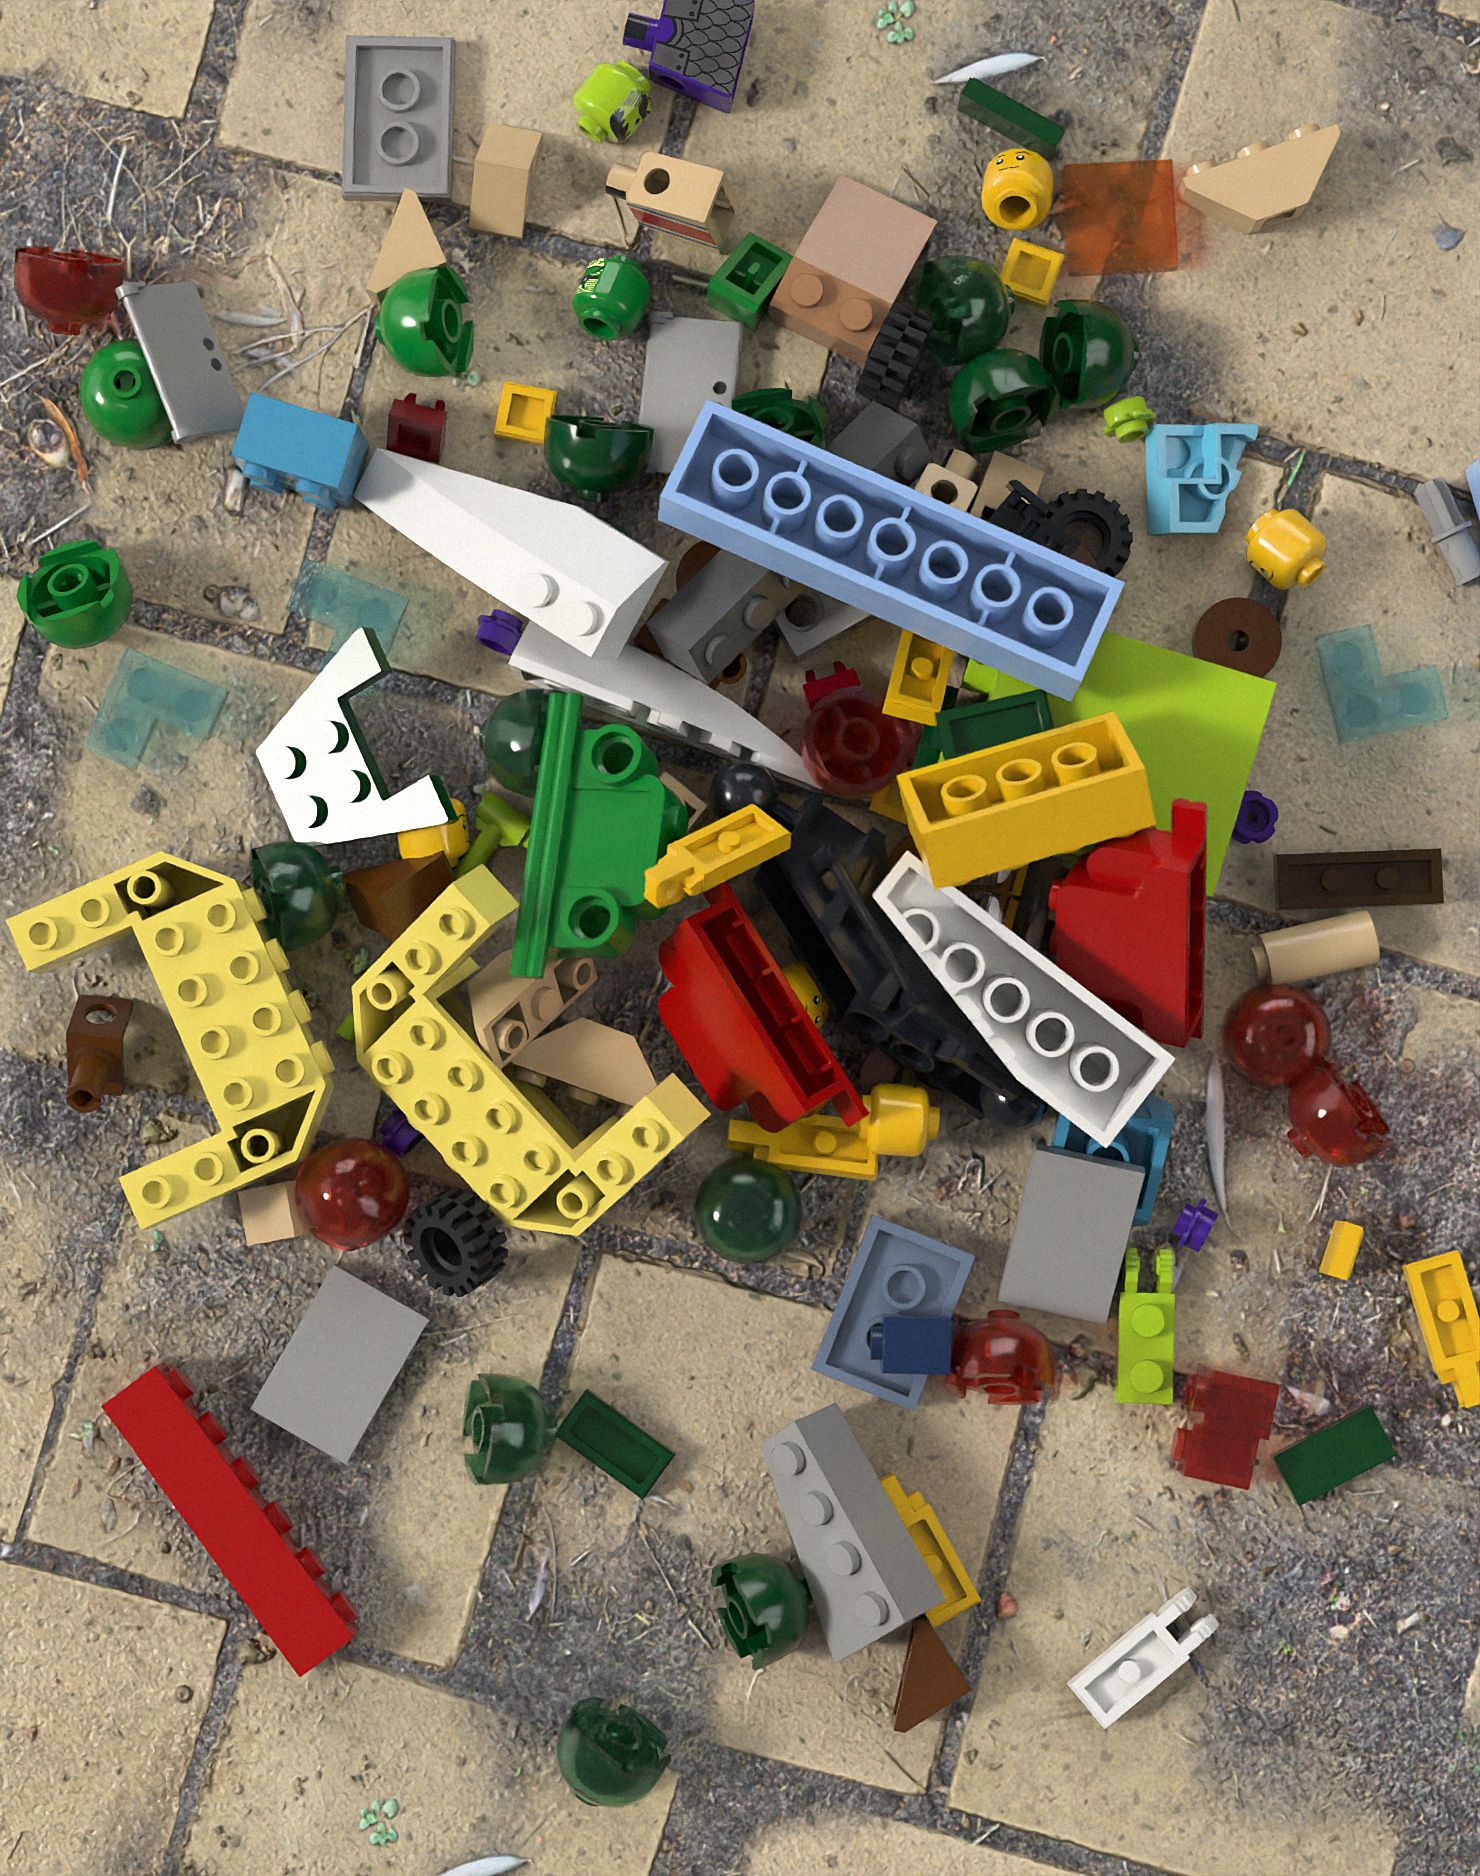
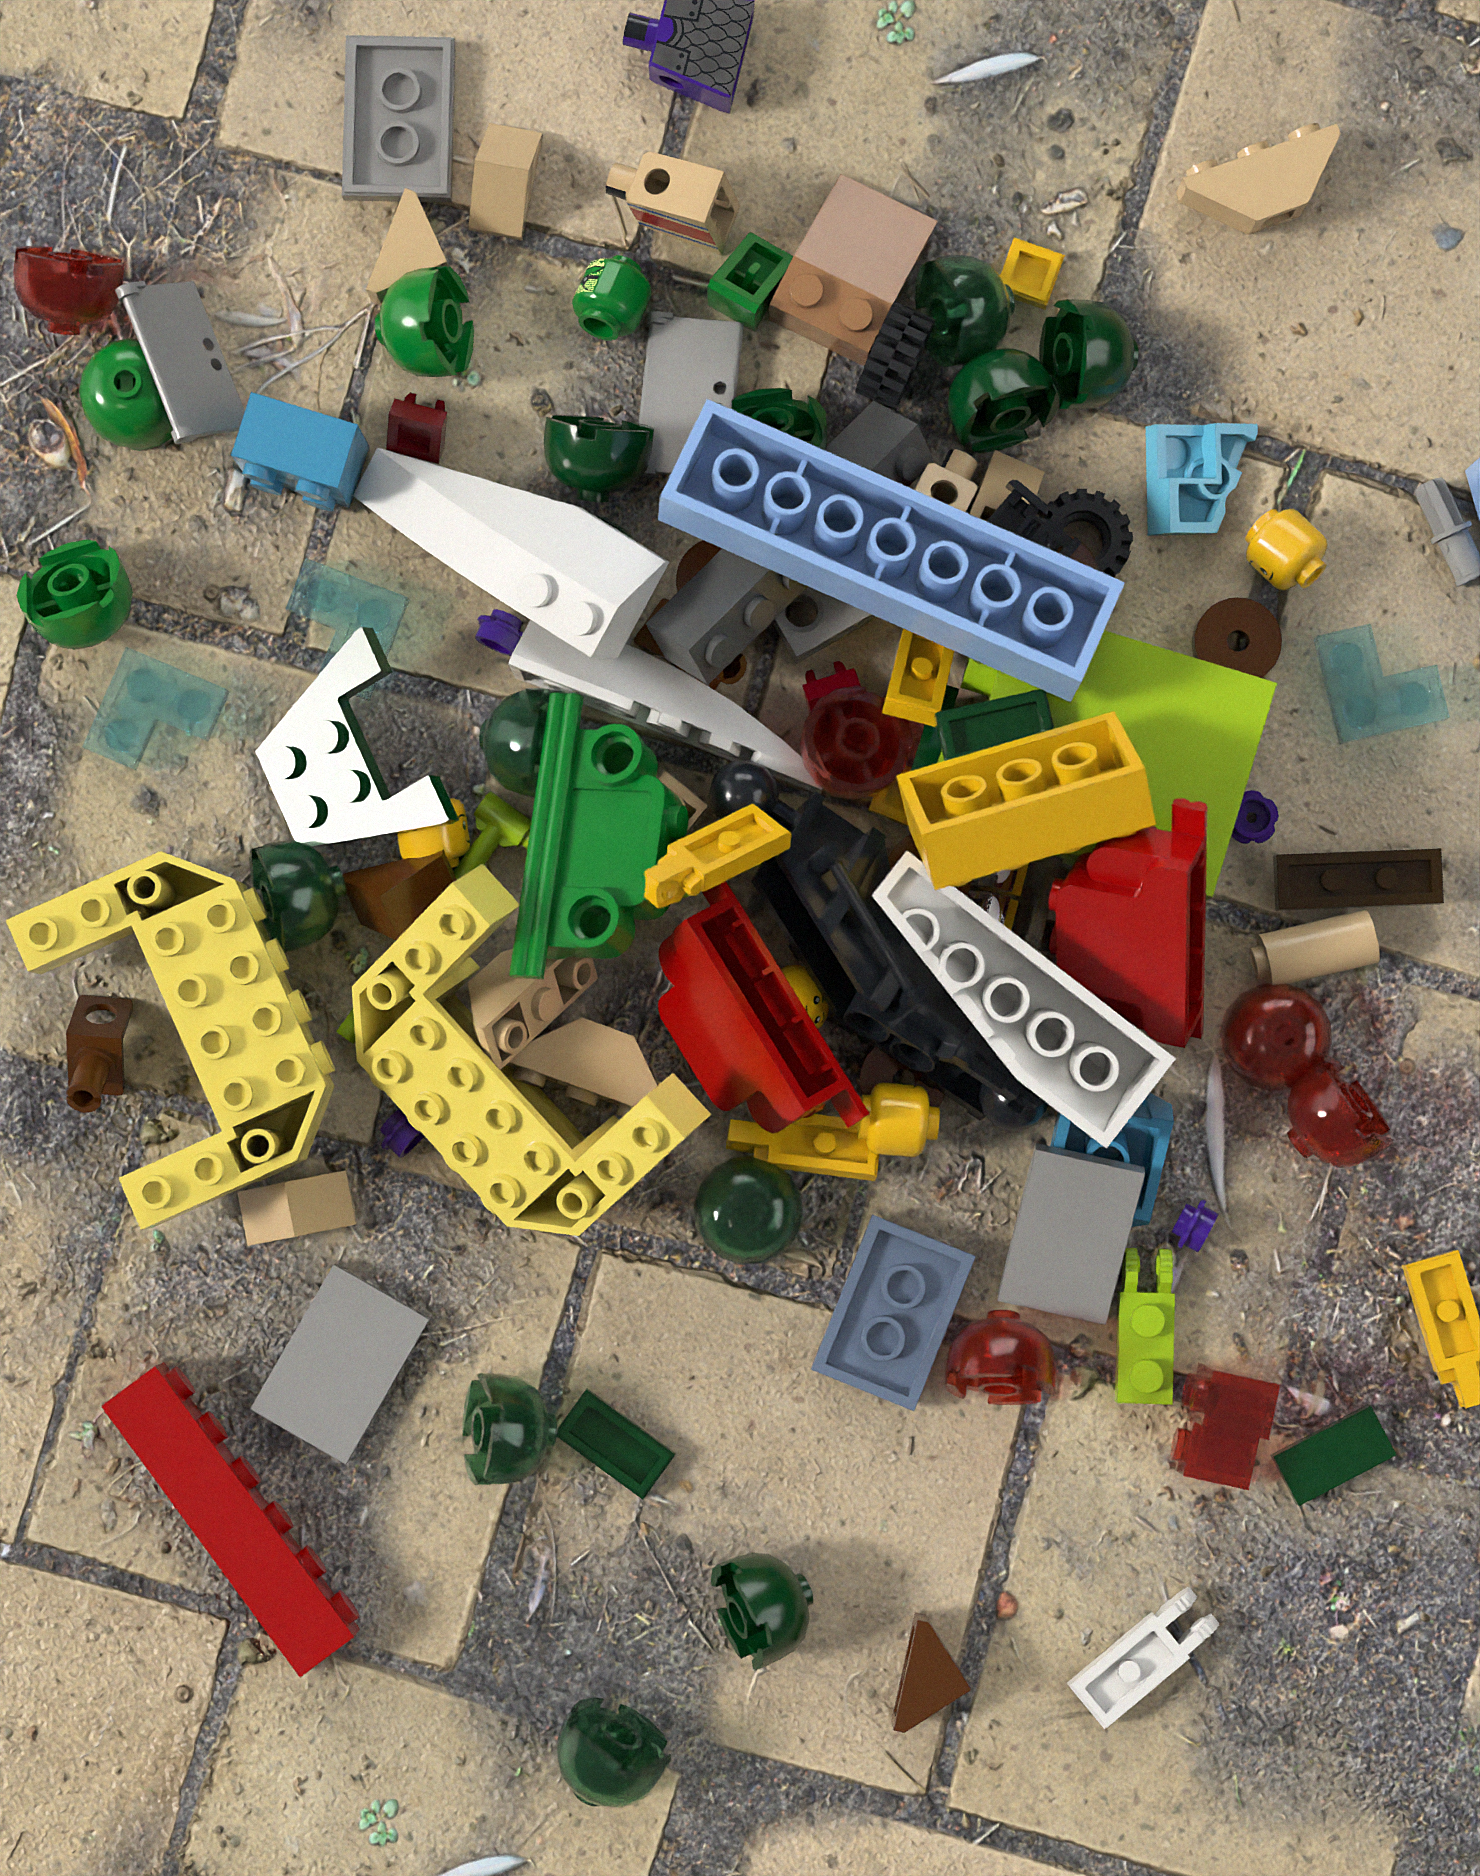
(353, 1192): clear red cylinder -> none
(455, 1242): black tyre -> none
(524, 413): yellow tile -> none
(612, 102): lime head -> none
(847, 1534): light grey wedge -> none
(912, 1344): dark blue brick -> none
(935, 1550): yellow hinge -> none
(1011, 118): dark green tile -> none
(1017, 189): yellow head -> none
(1120, 217): clear orange plate -> none
(1128, 419): lime plate -> none
(1341, 1250): yellow tile -> none

